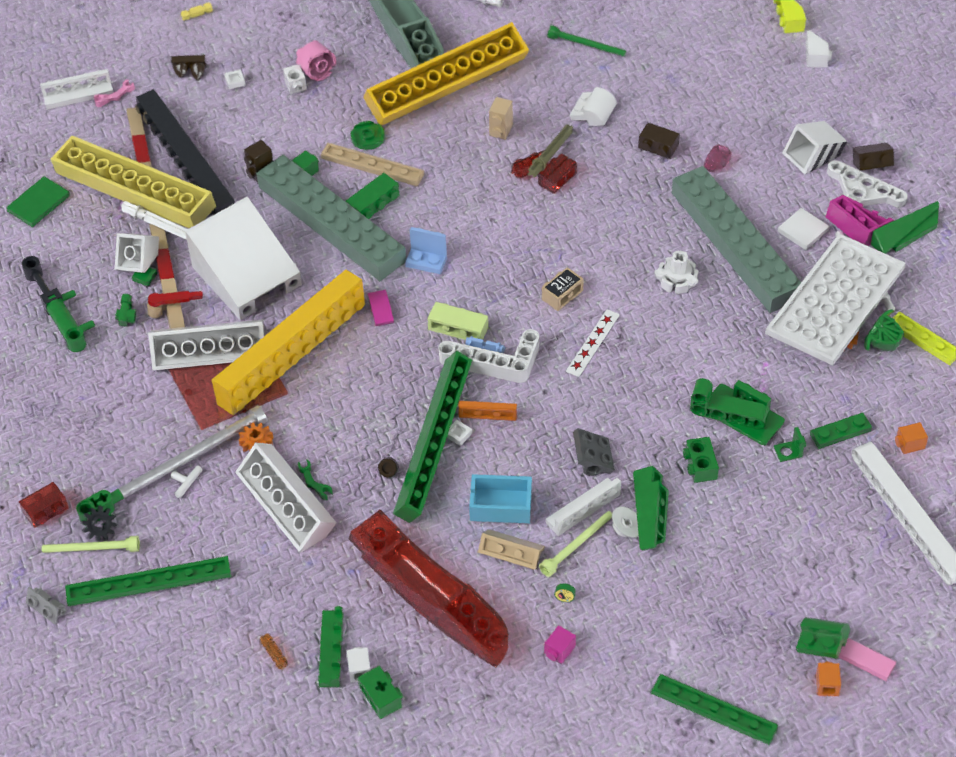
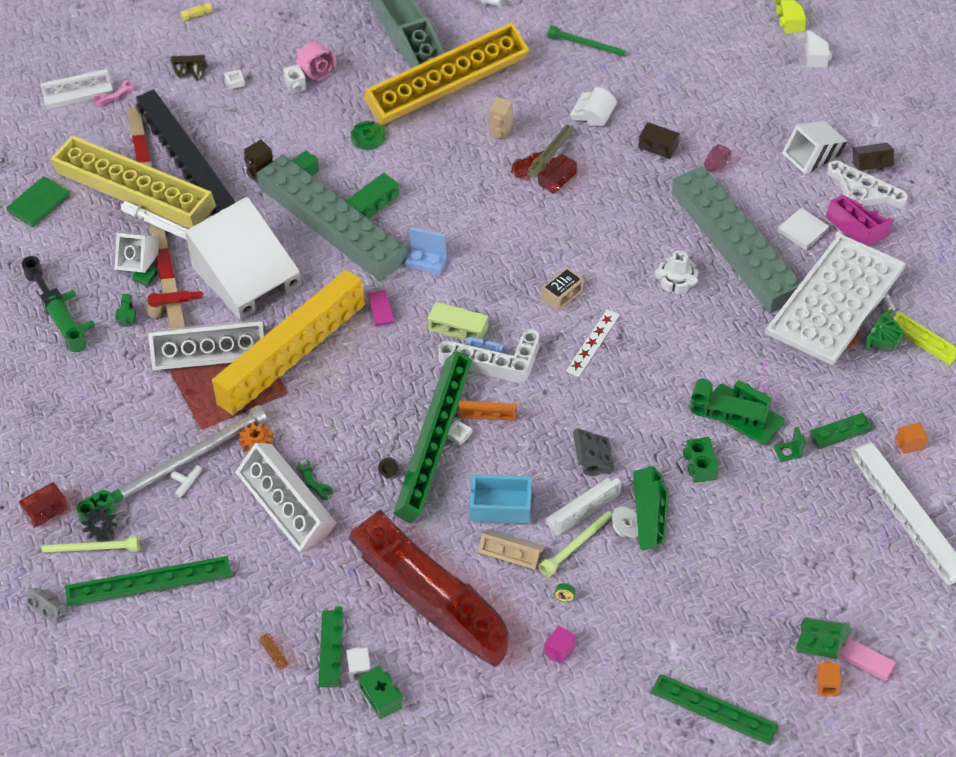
(372, 164): tan tile -> none
(906, 229): green wedge -> none

